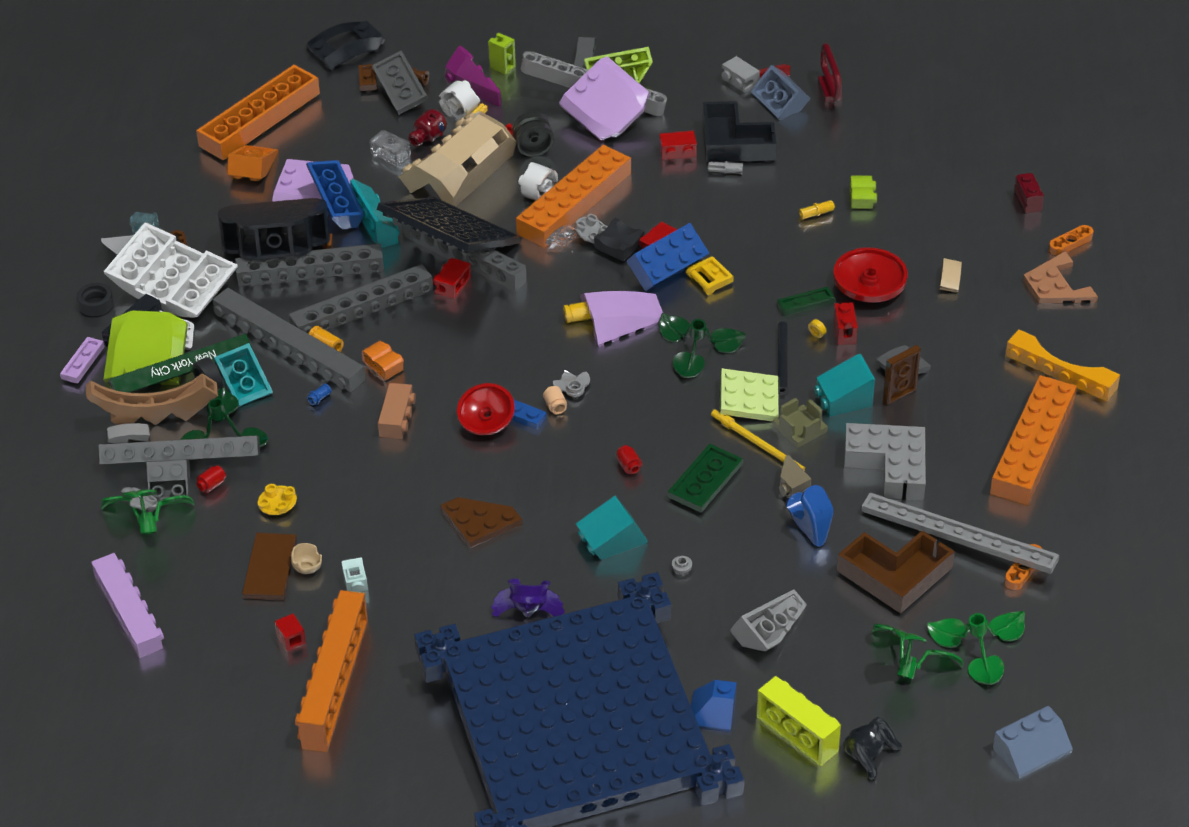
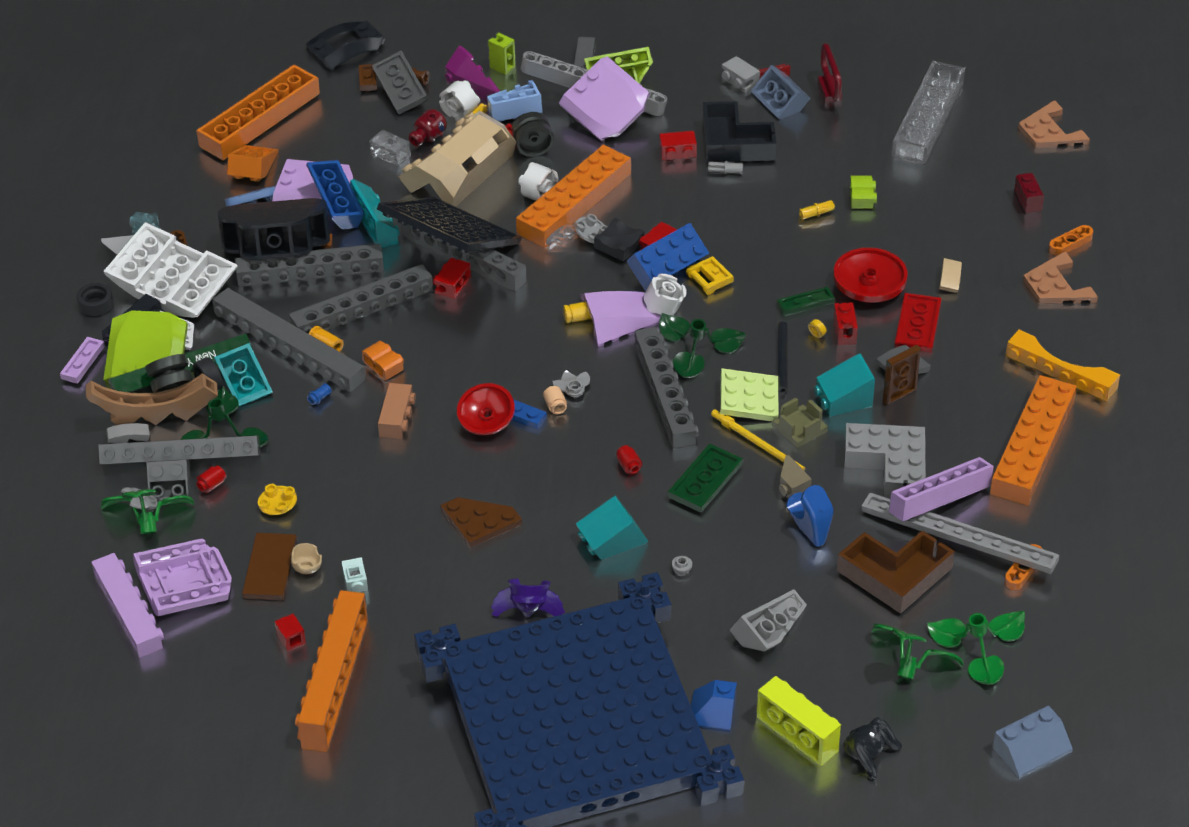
(168, 372): none -> pearl dark grey wheel
(183, 576): none -> lavender wedge
(251, 197): none -> medium blue plate
(514, 103): none -> light blue wedge
(664, 295): none -> white brick
(665, 387): none -> dark grey brick
(918, 321): none -> red tile
(928, 112): none -> clear brick
(940, 489): none -> lavender brick
(1044, 132): none -> nougat wing

